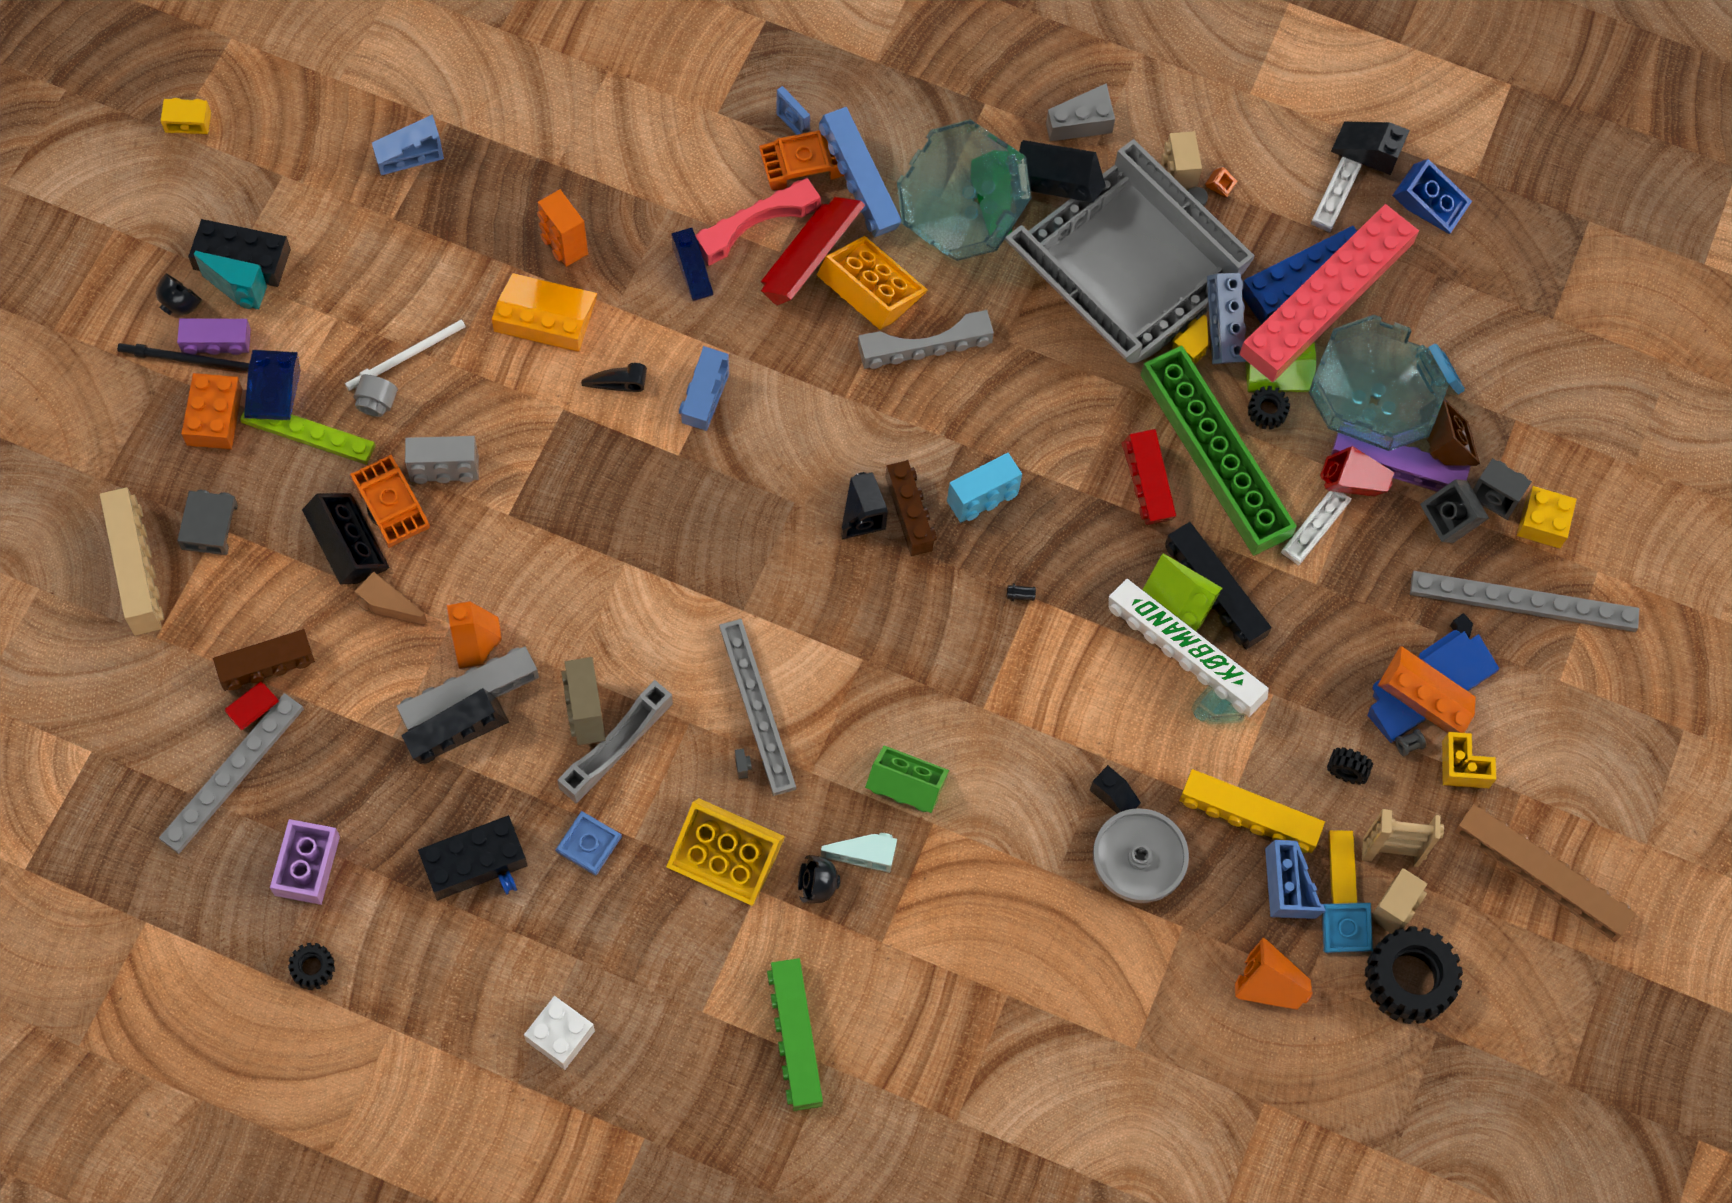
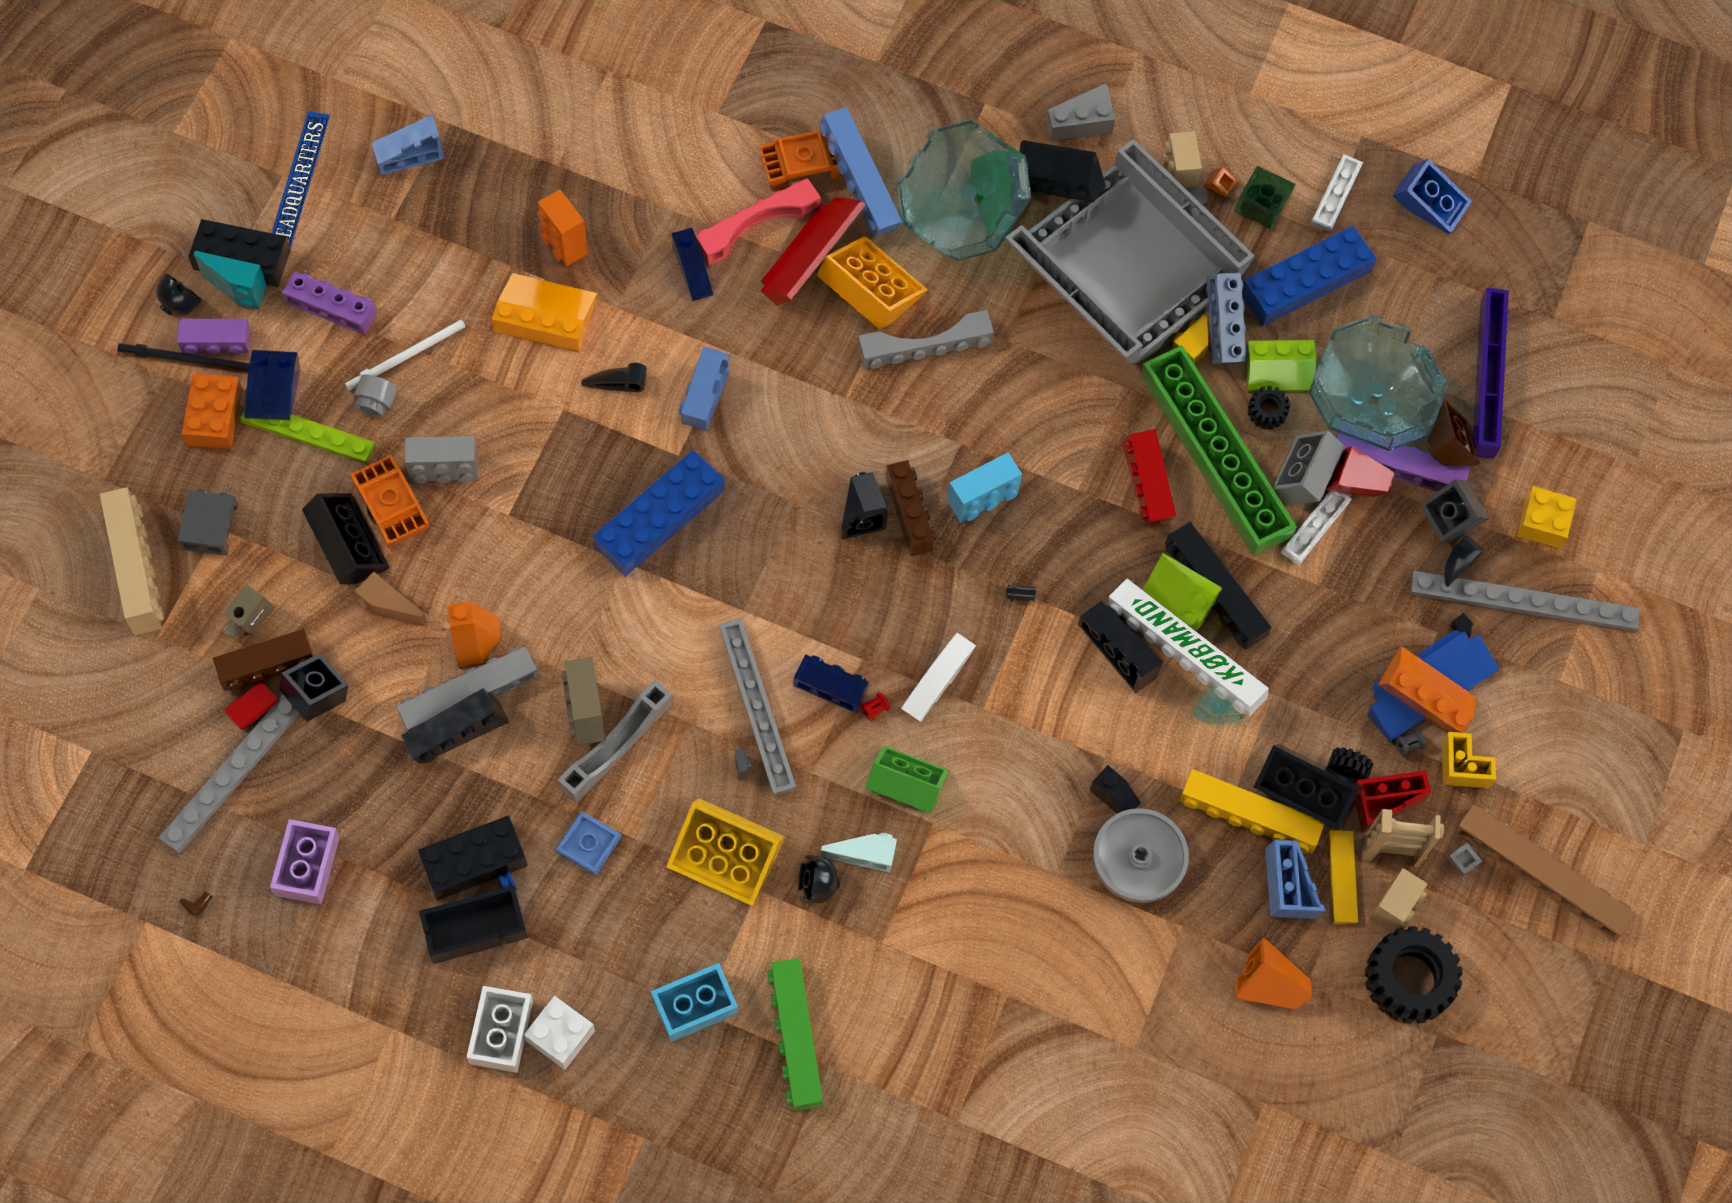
(185, 116): yellow brick -> none
(198, 906): none -> reddish brown animal
(247, 612): none -> dark tan torso
(300, 175): none -> sticker
(304, 953): black tyre -> none
(313, 687): none -> black brick
(329, 302): none -> medium lavender brick
(473, 924): none -> black piece
(500, 1029): none -> white brick
(659, 513): none -> blue brick
(694, 1002): none -> medium azure brick
(792, 112): medium blue tile -> none
(831, 683): none -> clear blue brick
(871, 713): none -> red bush
(938, 677): none -> white slope
(1120, 646): none -> black wedge
(1265, 197): none -> clear green brick
(1308, 468): none -> light grey brick
(1308, 786): none -> black brick
(1328, 293): coral brick -> none
(1347, 927): dark azure tile -> none
(1371, 143): black slope -> none
(1392, 793): none -> red wedge
(1447, 368): dark azure tile -> none
(1461, 559): none -> black piece
(1464, 859): none -> light grey plate
(1490, 372): none -> dark purple brick
(1500, 488): dark grey brick -> none

